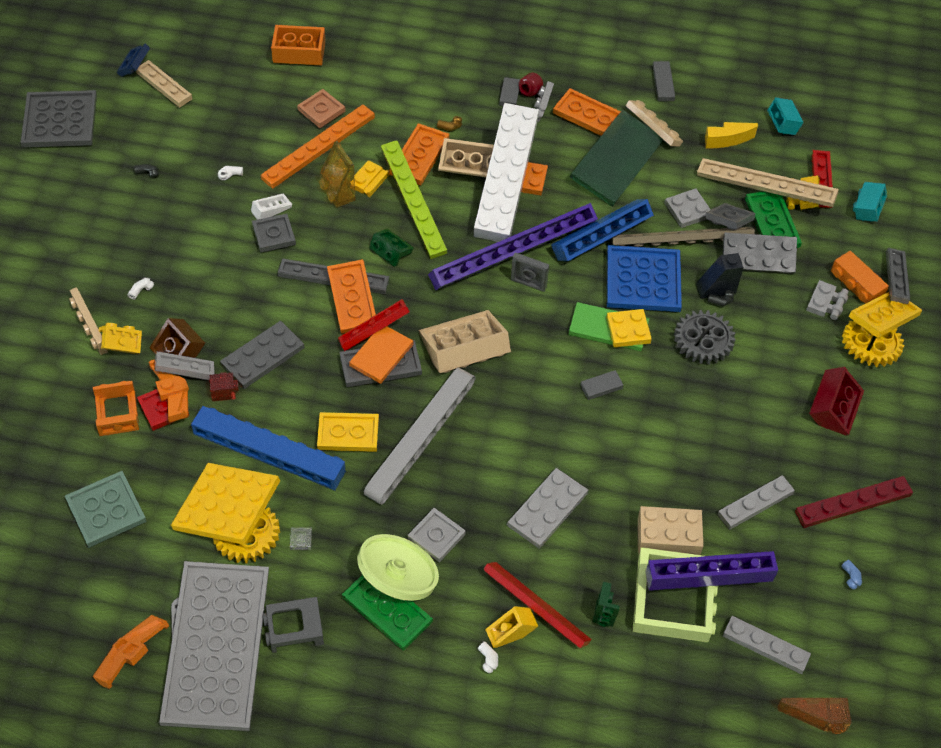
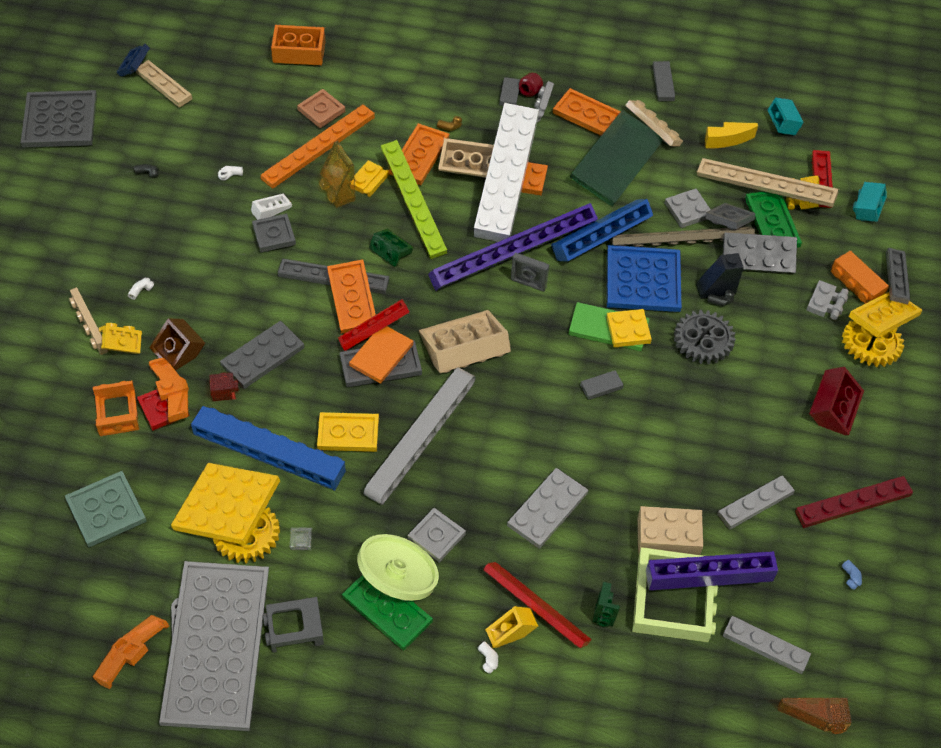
(183, 365): light grey plate -> none

